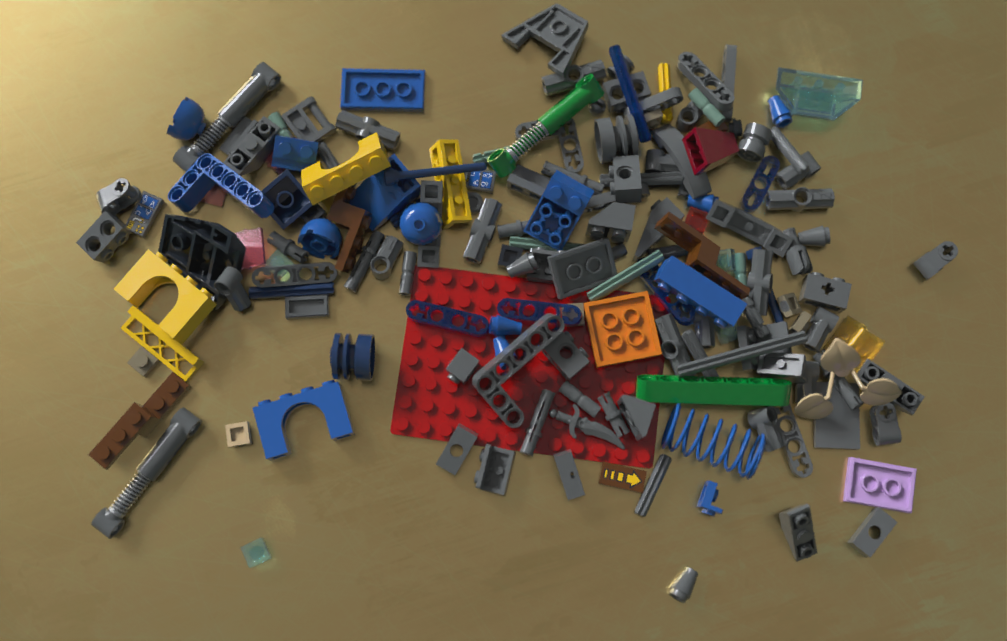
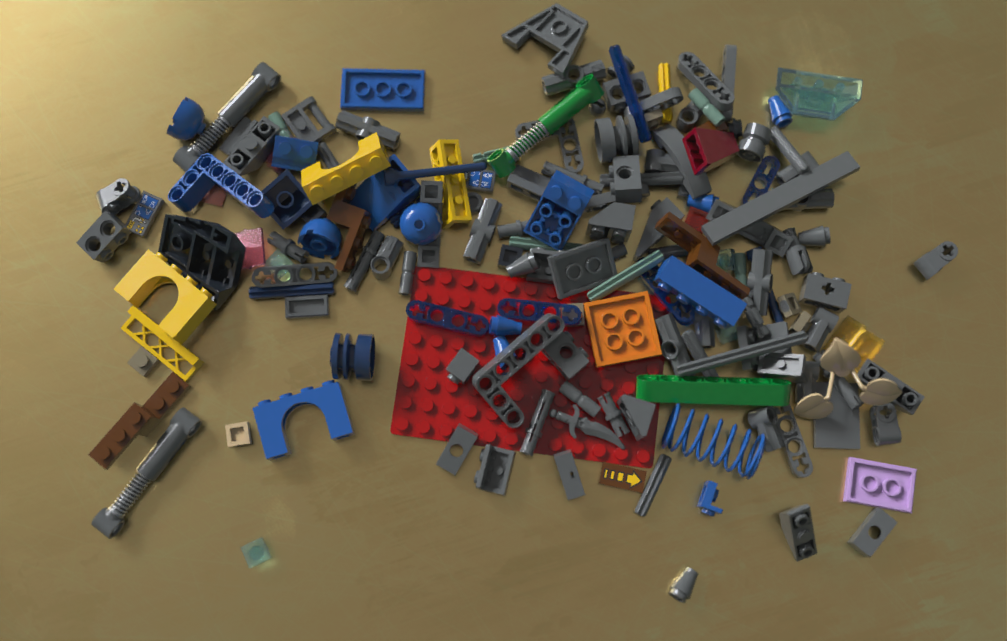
(230, 285): dark grey piece -> none
(780, 198): none -> dark grey tile

